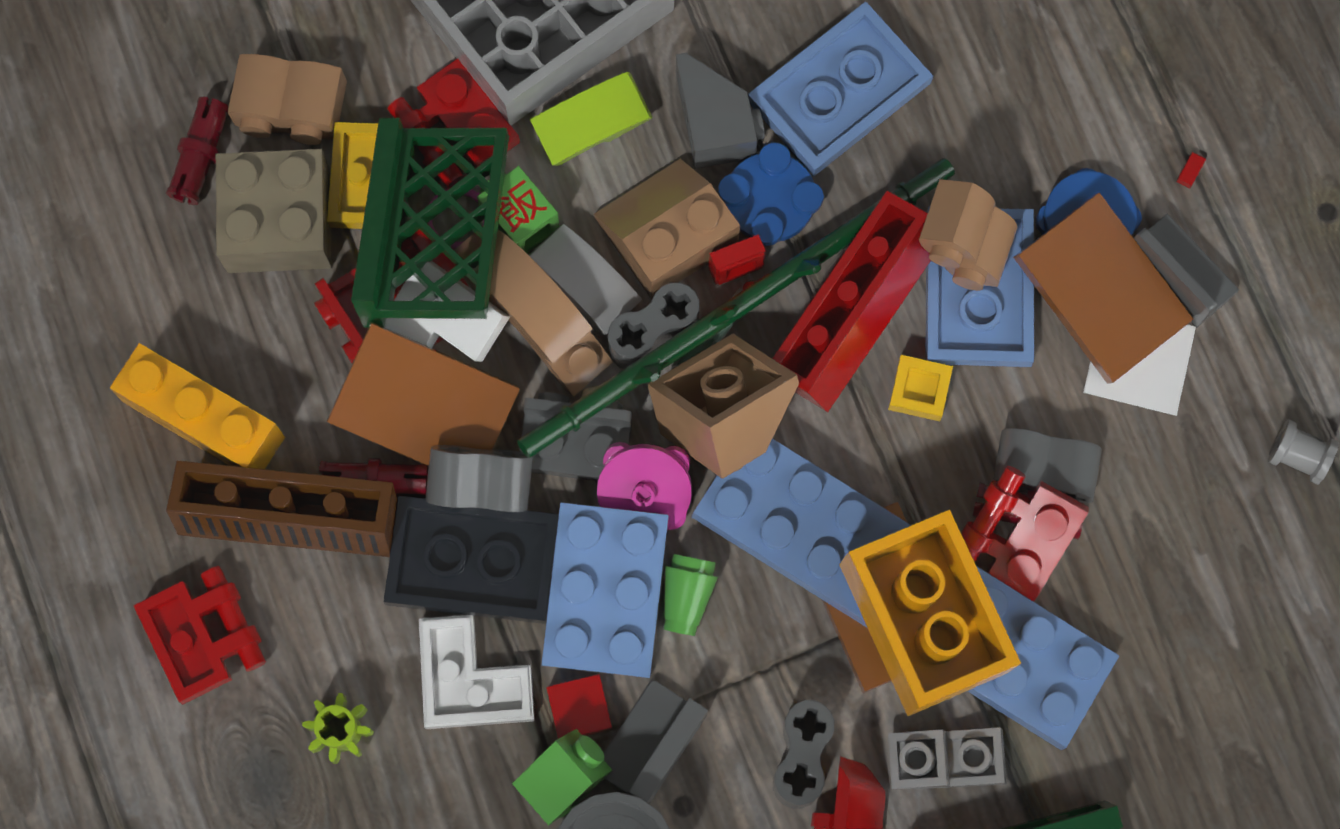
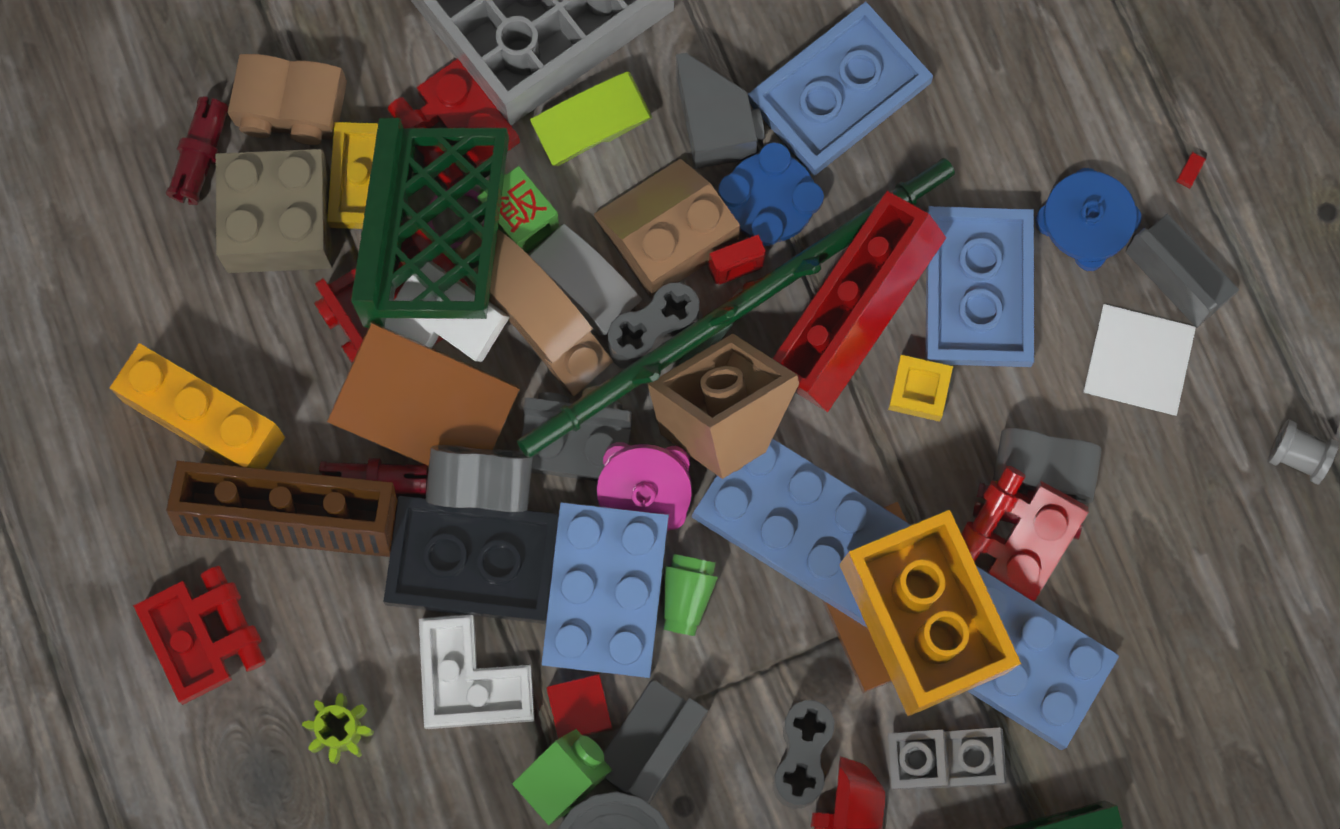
(968, 234): medium nougat brick -> none
(1103, 288): dark orange tile -> none

